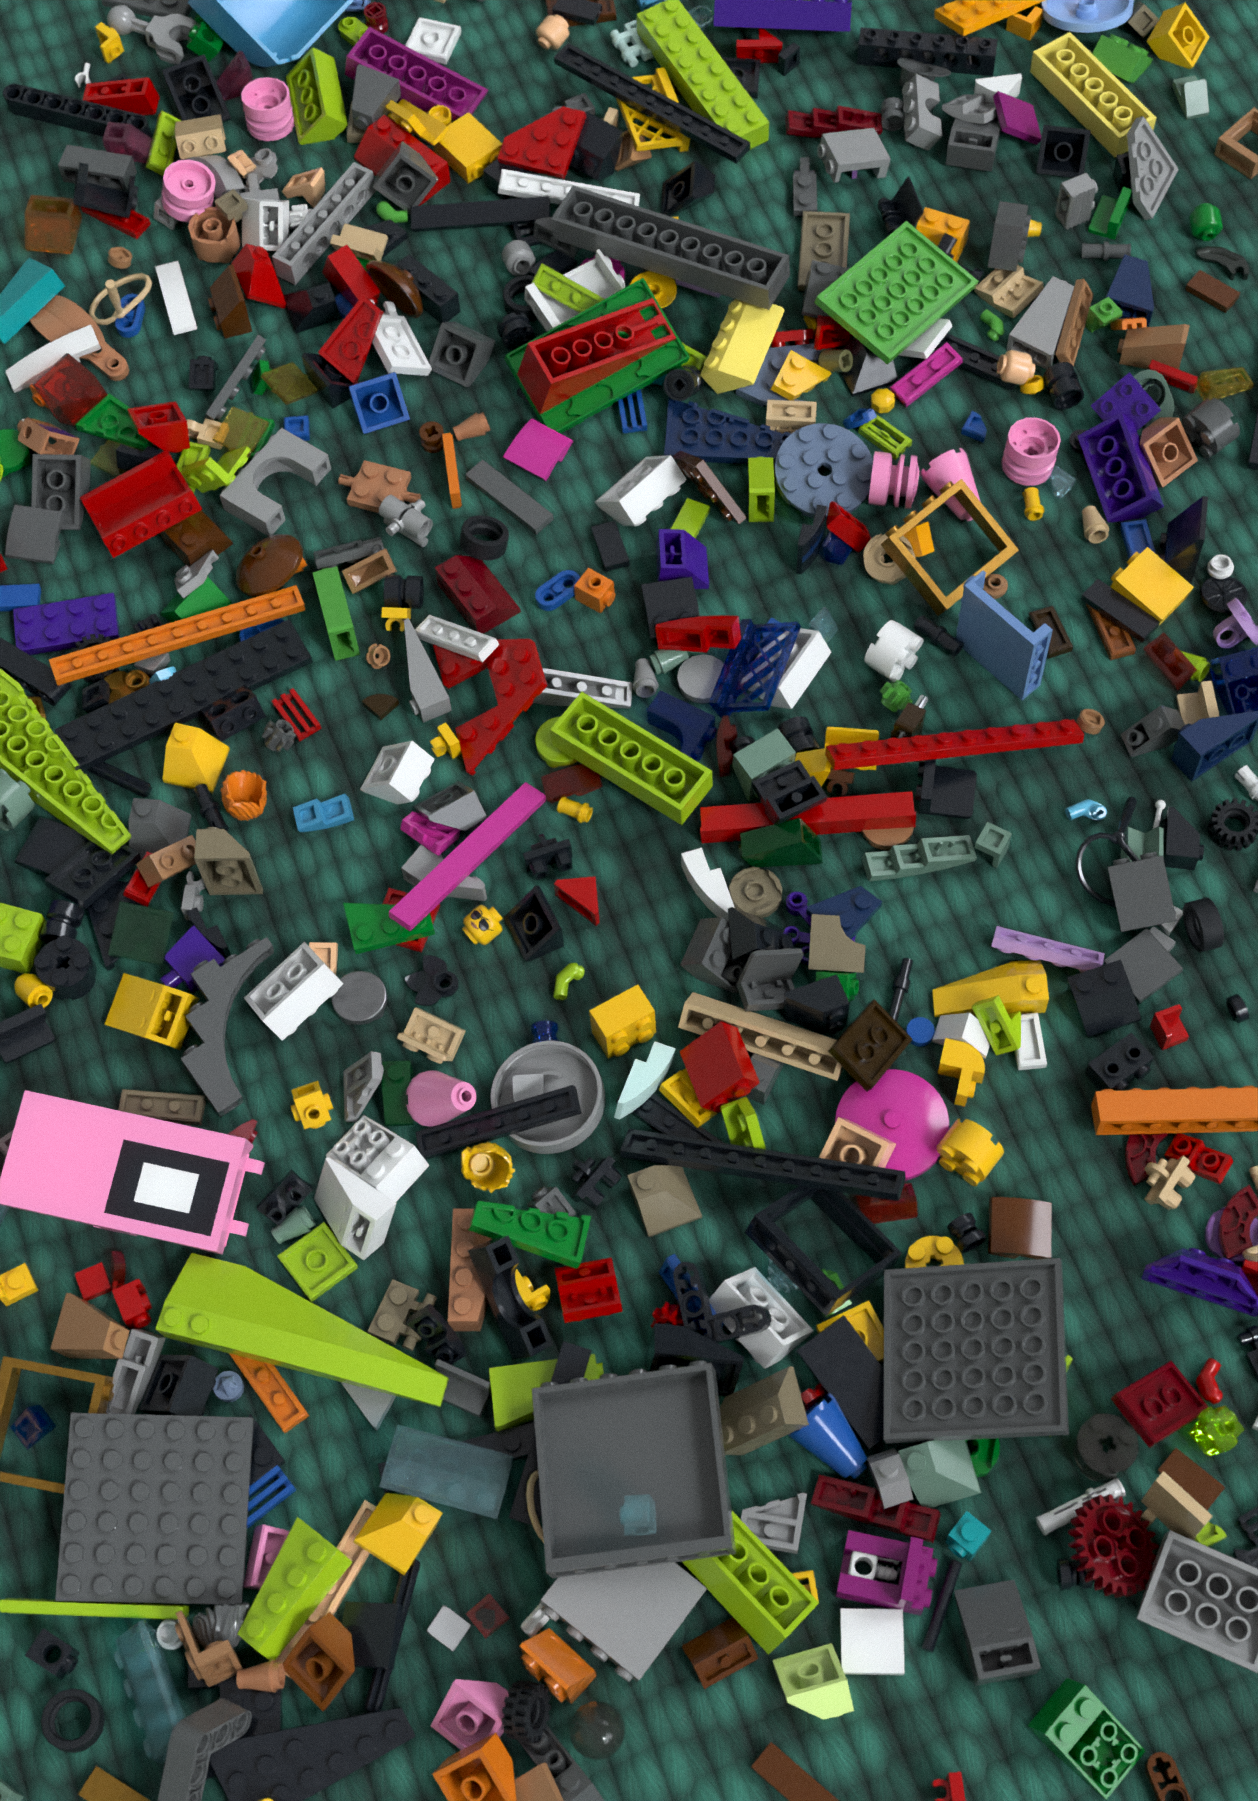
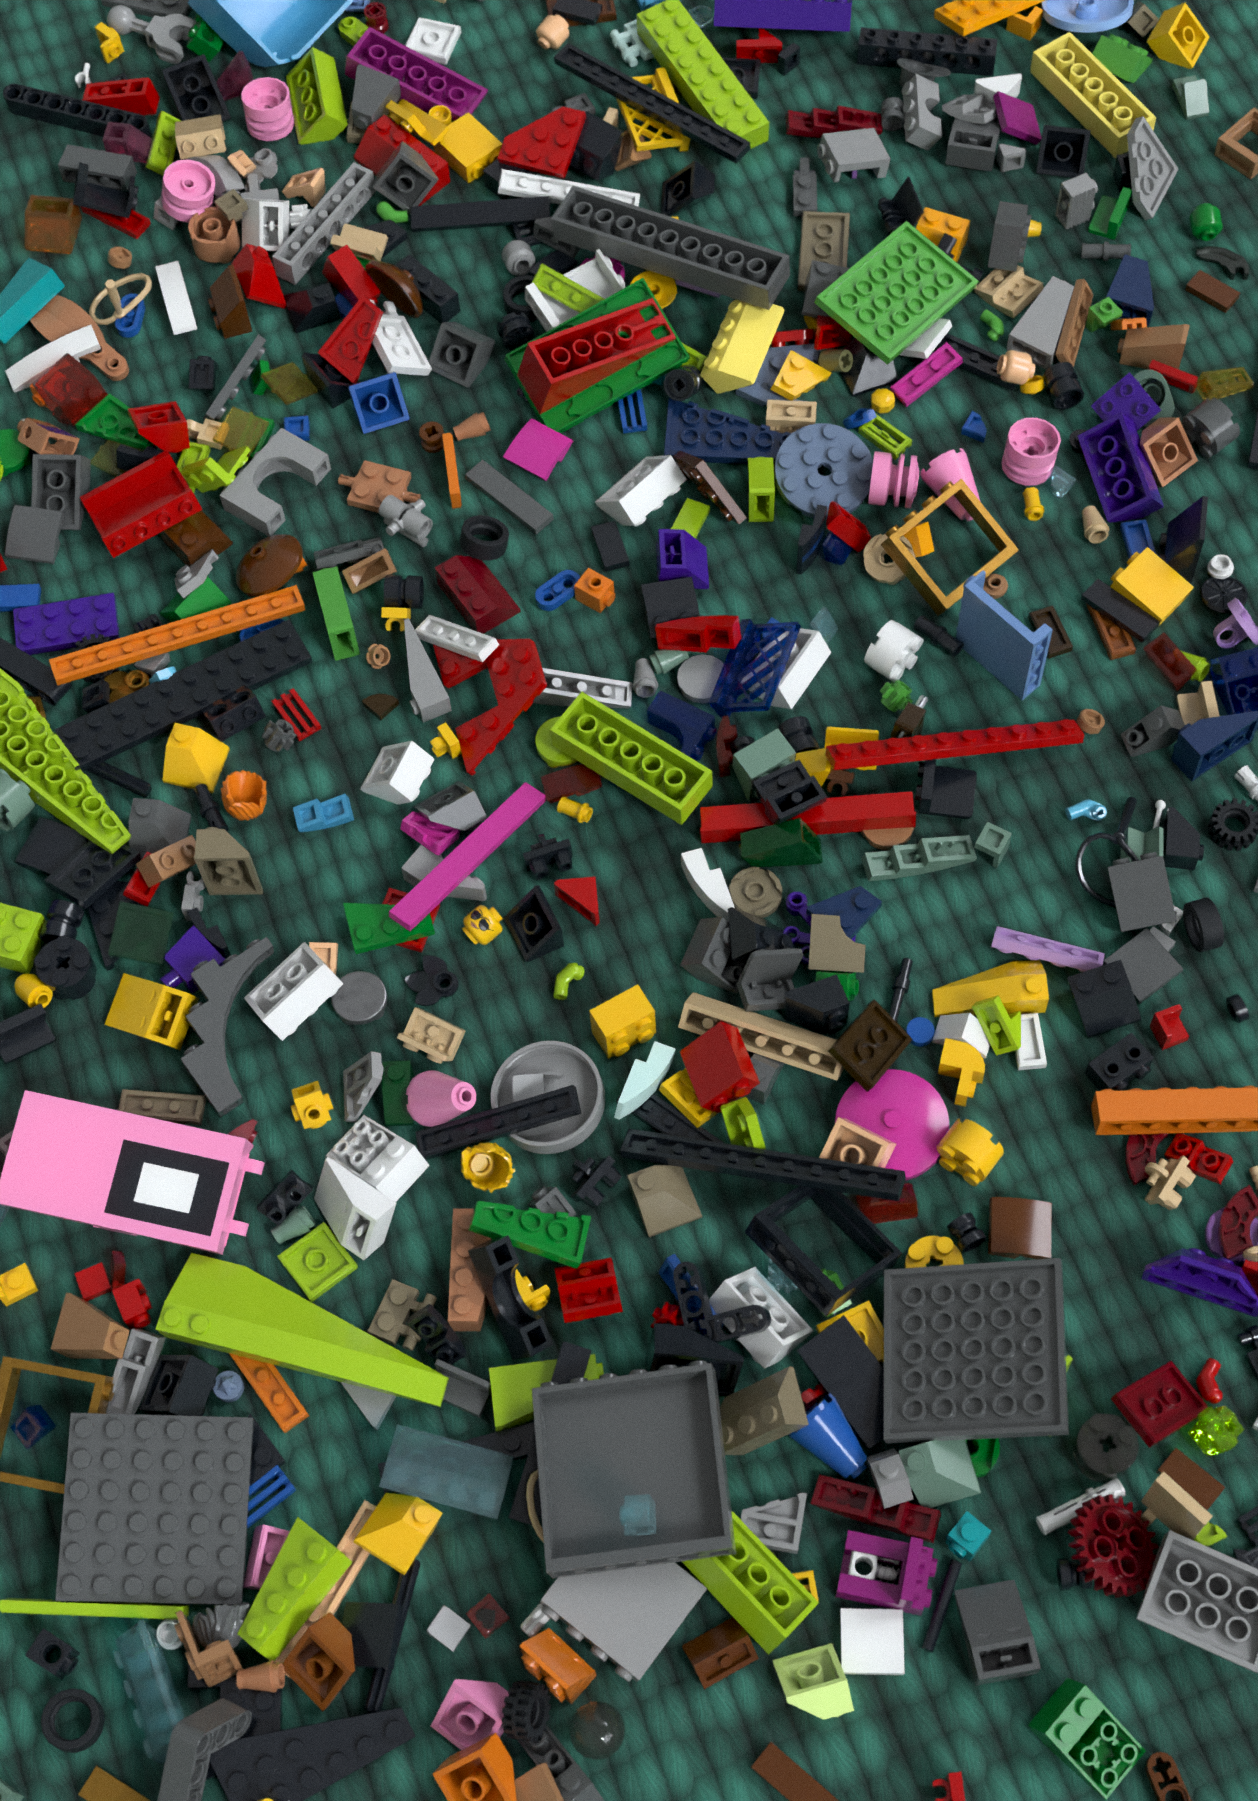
(544, 1031): clear blue wheel -> none
(1010, 157): none -> light grey slope

